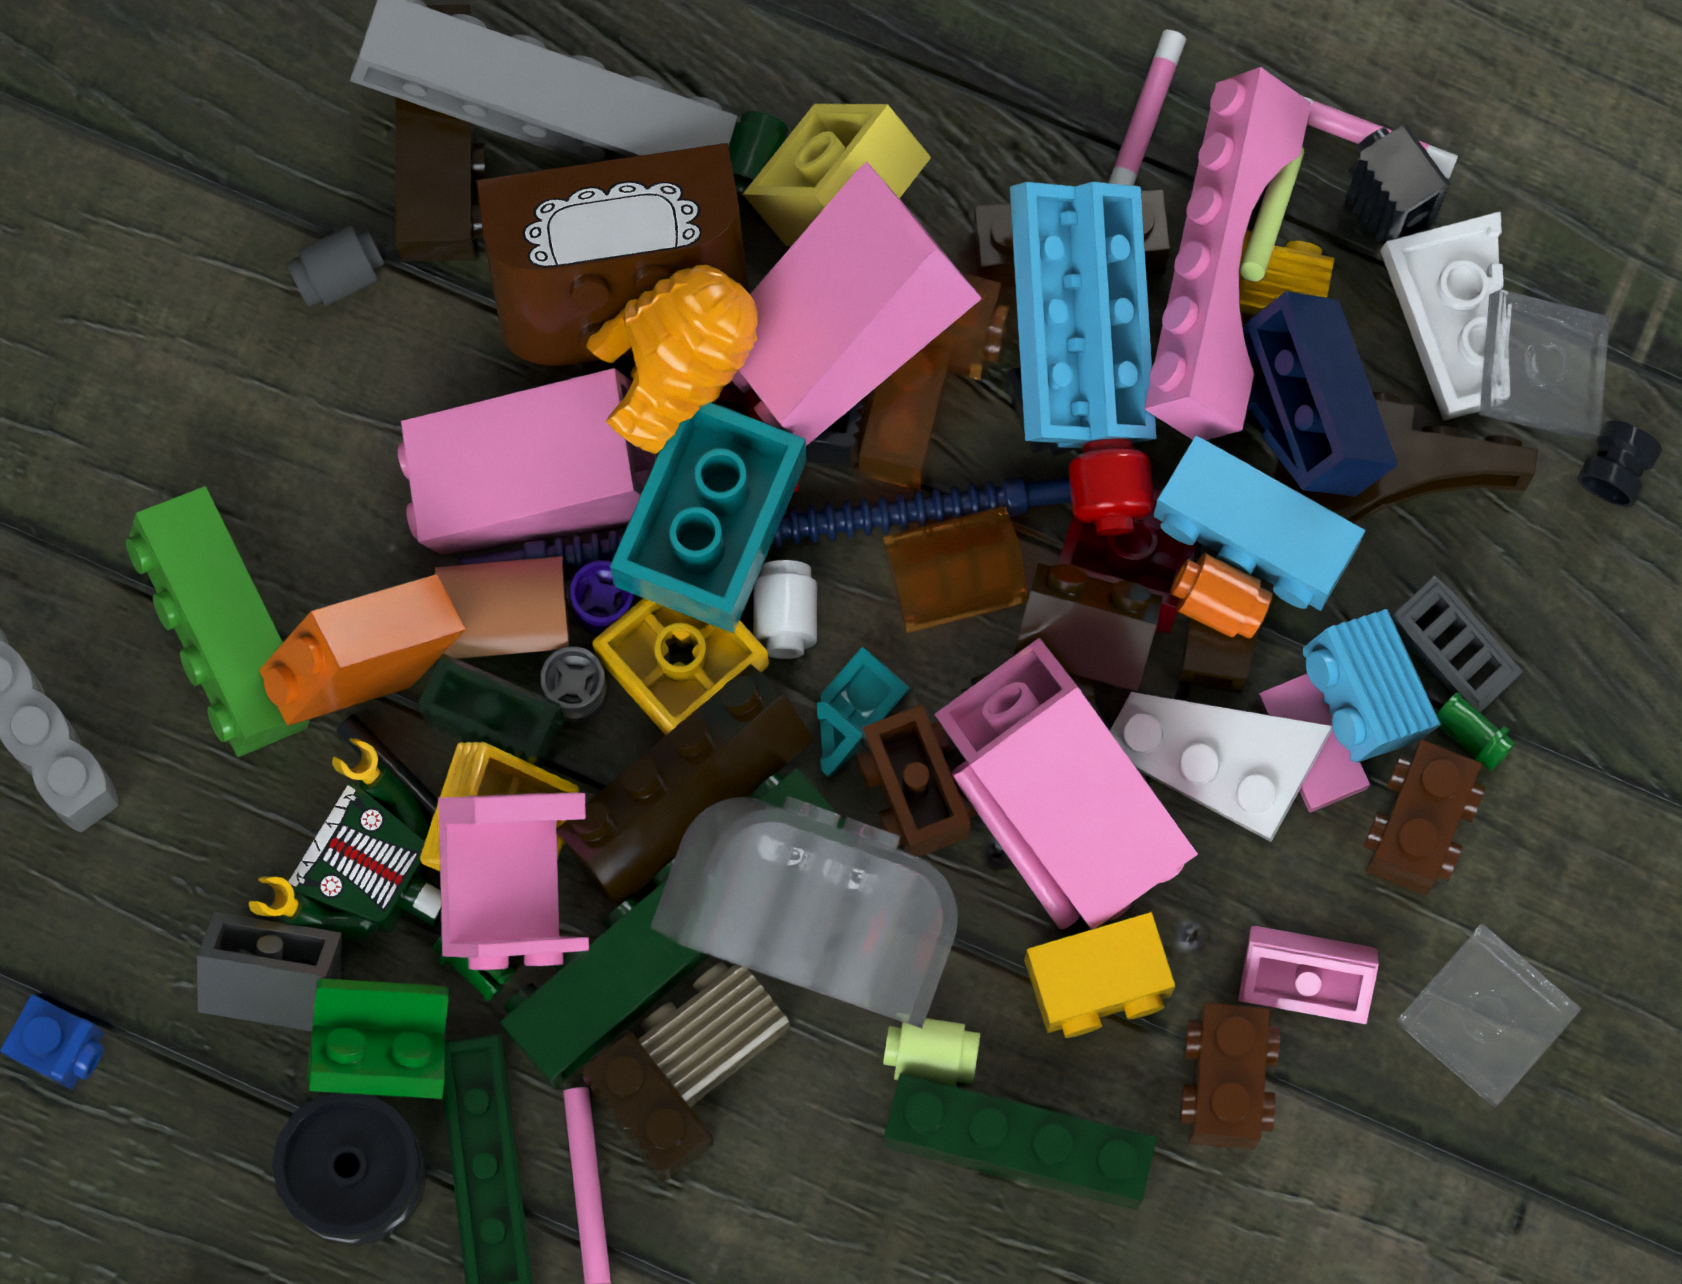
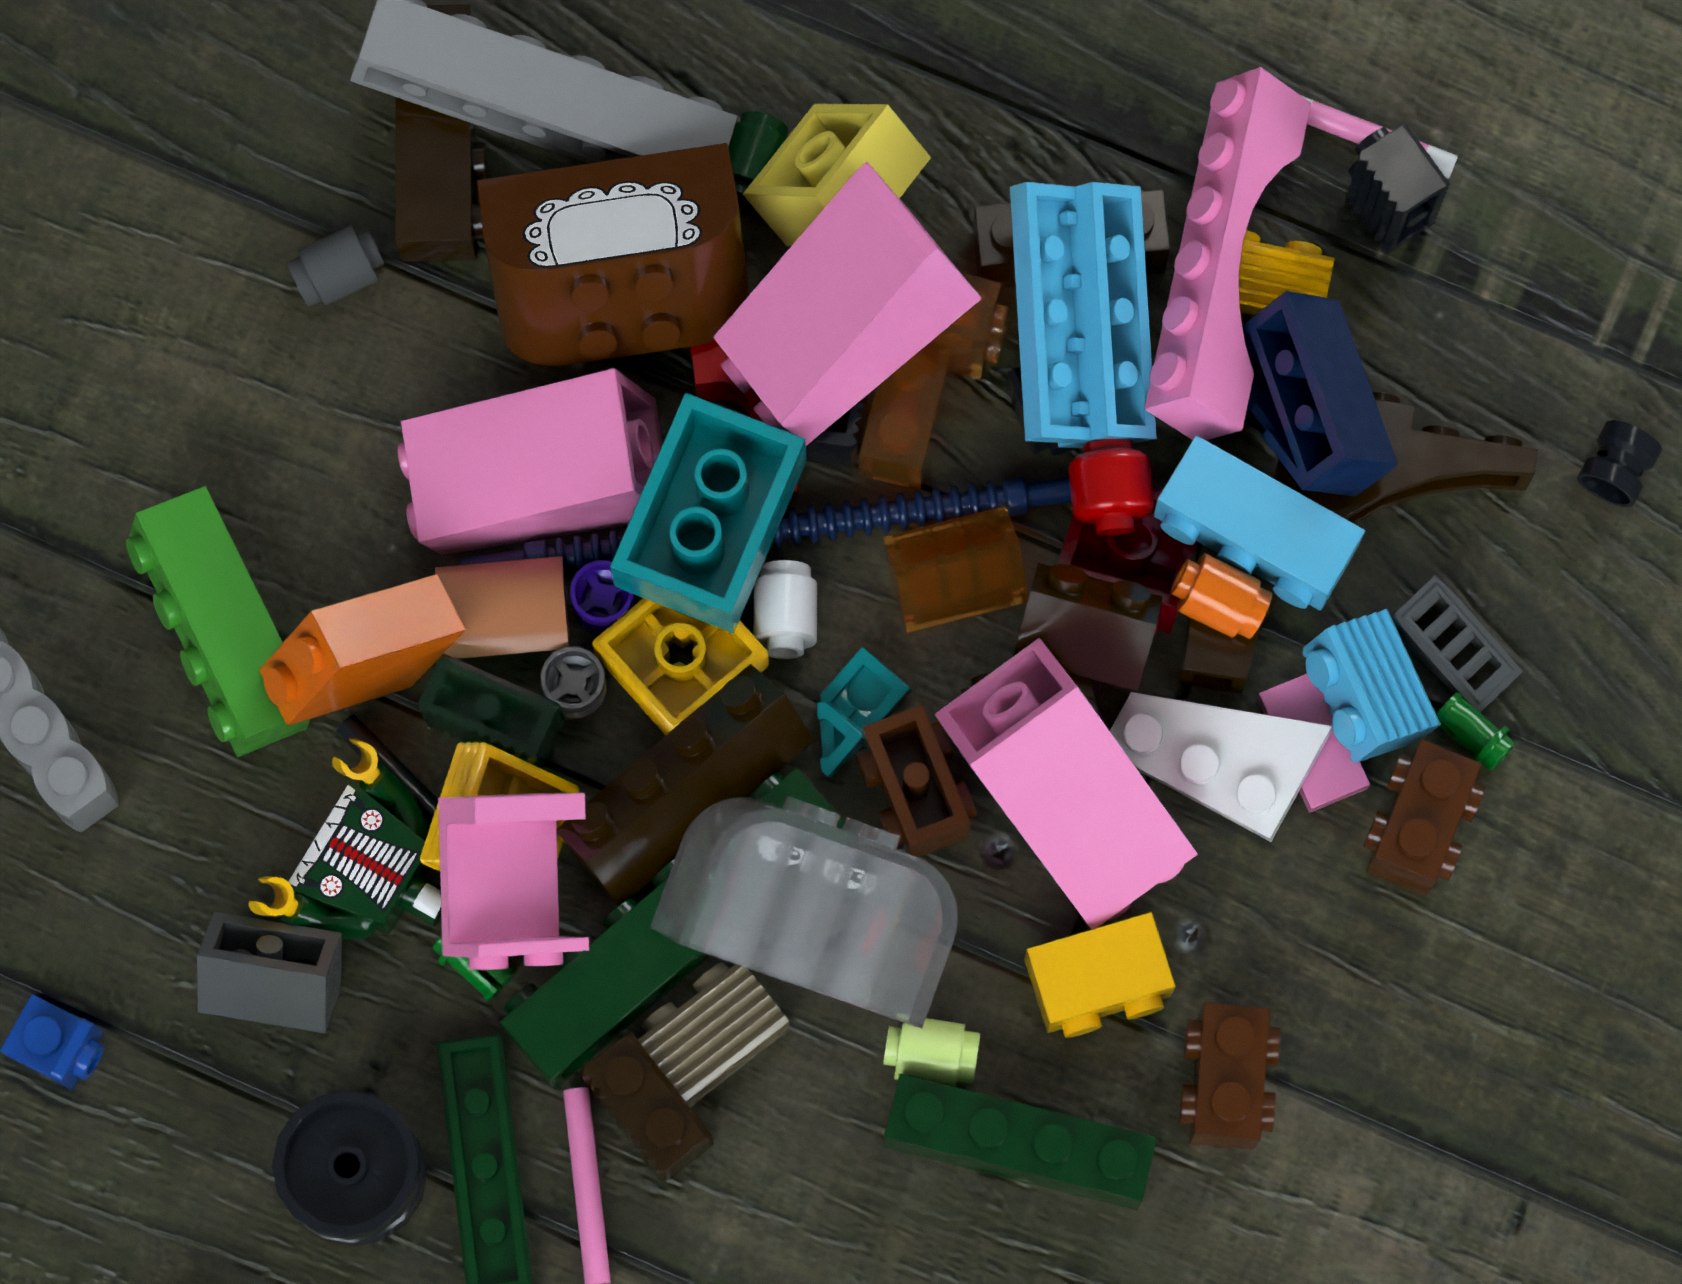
(378, 1038): green bracket -> none
(685, 348): light orange hair -> none
(1016, 848): bright pink bar -> none
(1148, 108): bright pink bar -> none
(1269, 221): yellowish green bar -> none
(1308, 974): bright pink slope -> none
(1444, 294): white wing -> none
(1488, 1015): clear tile -> none
(1544, 365): clear tile -> none

